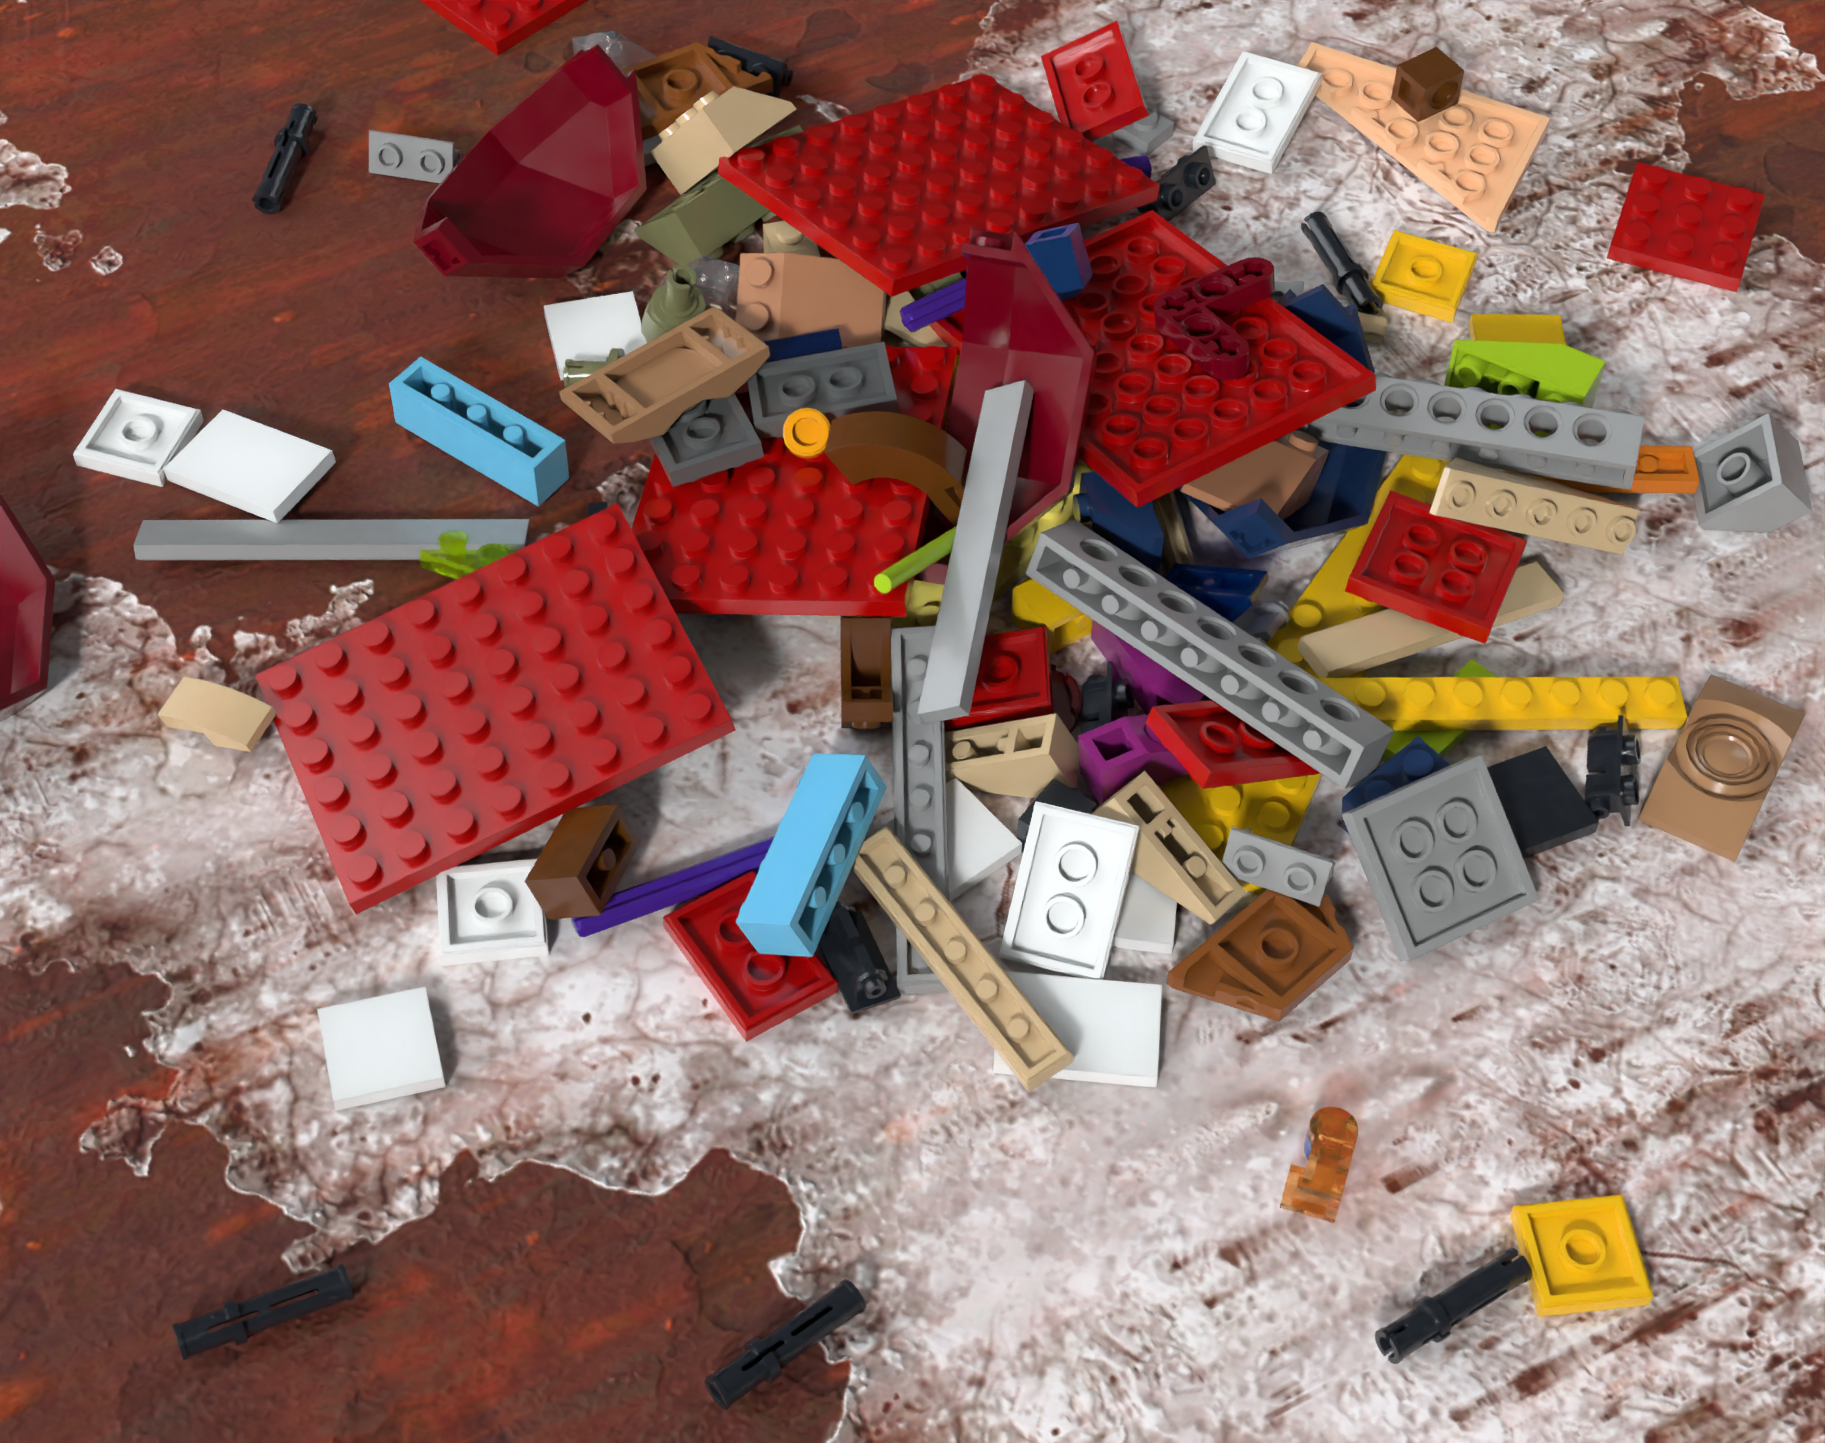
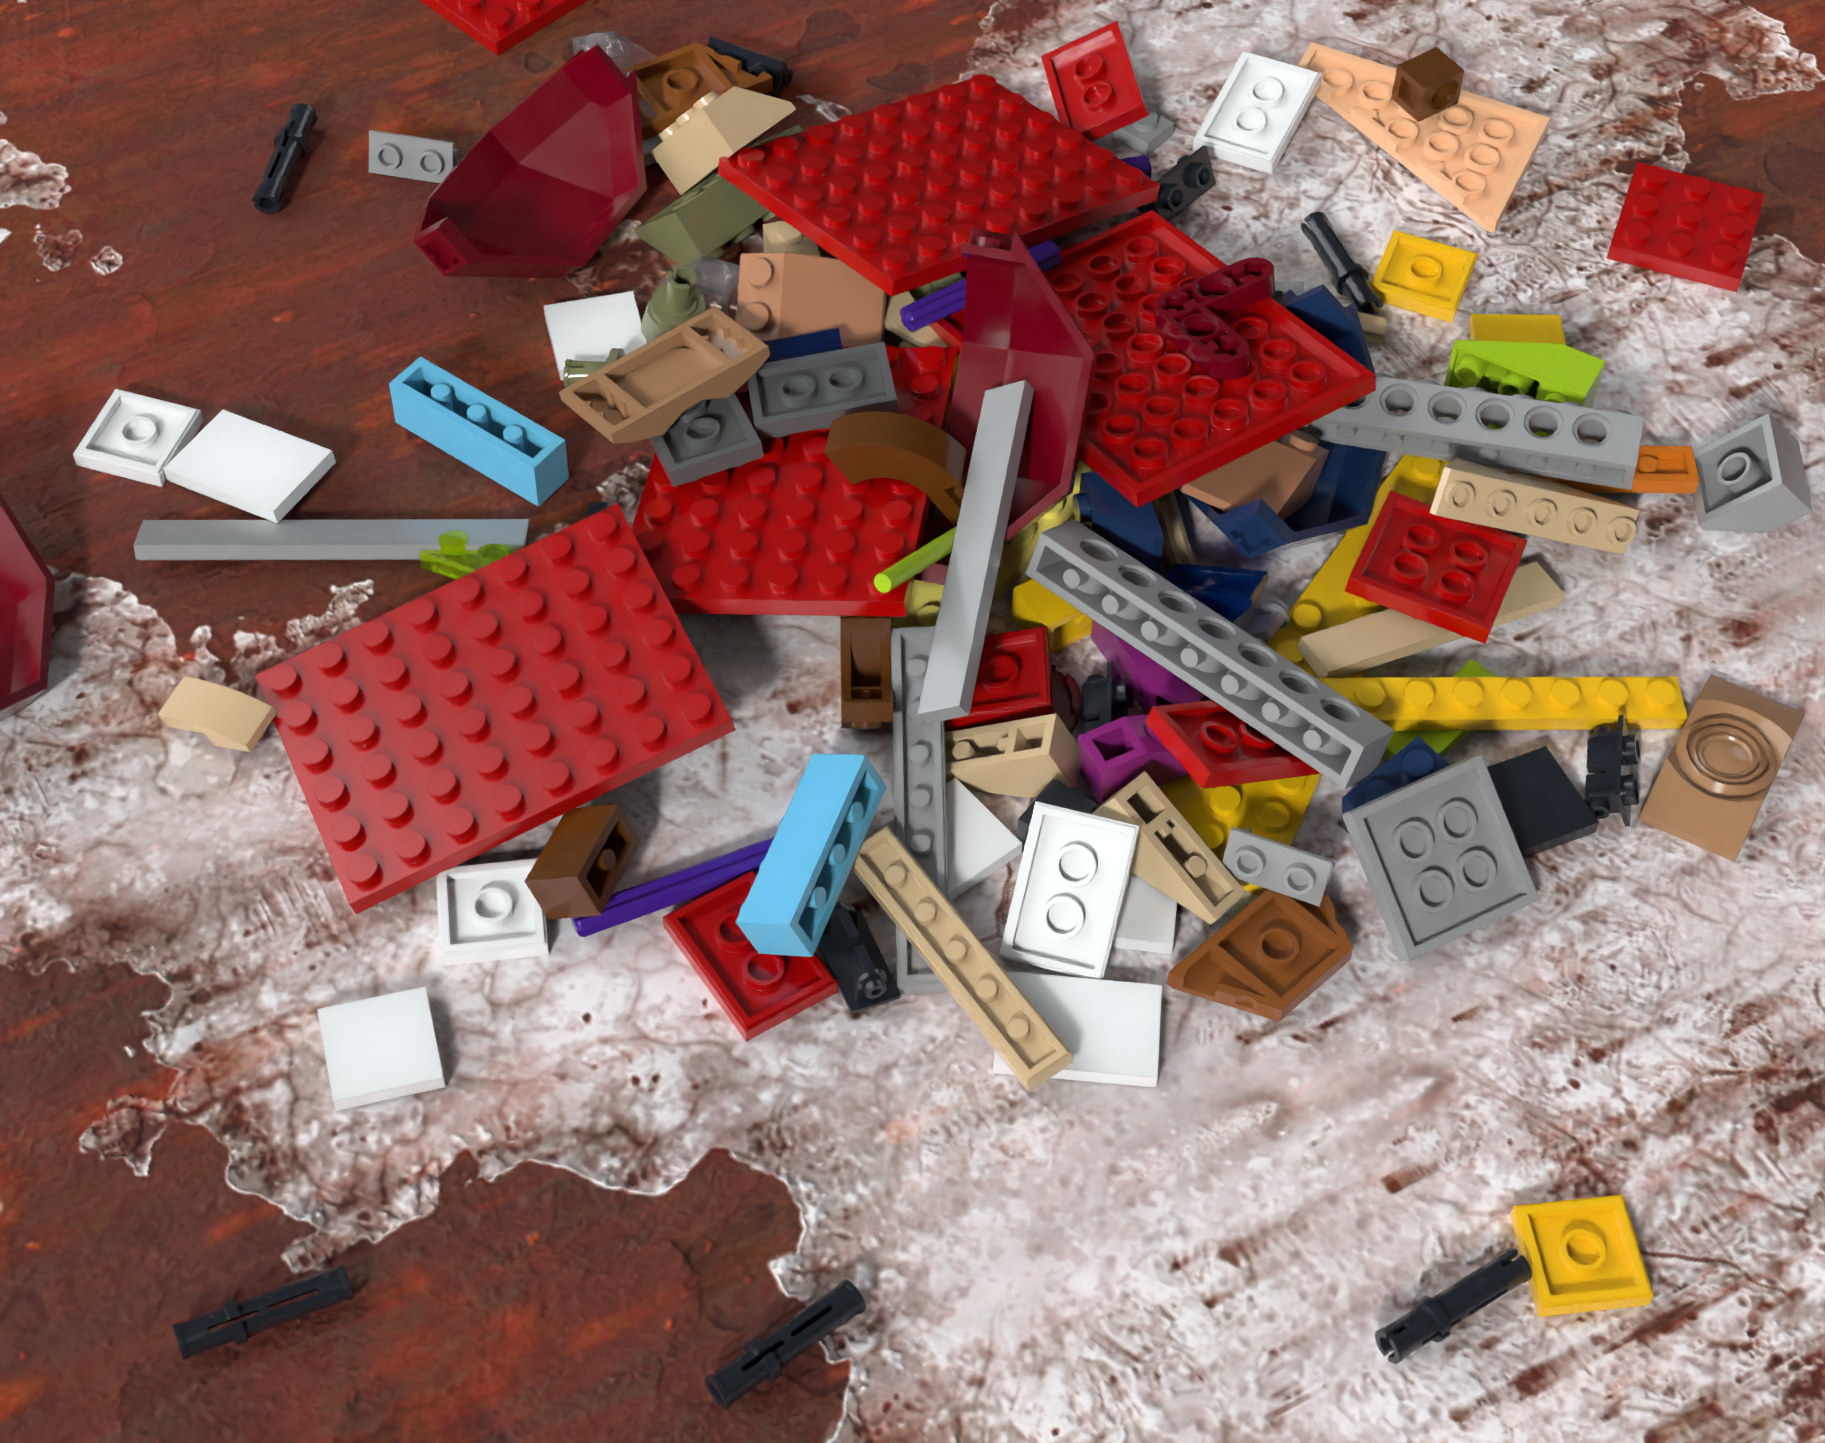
(806, 432): light orange tile -> none
(1062, 258): blue brick -> none
(1329, 1151): clear orange leg -> none

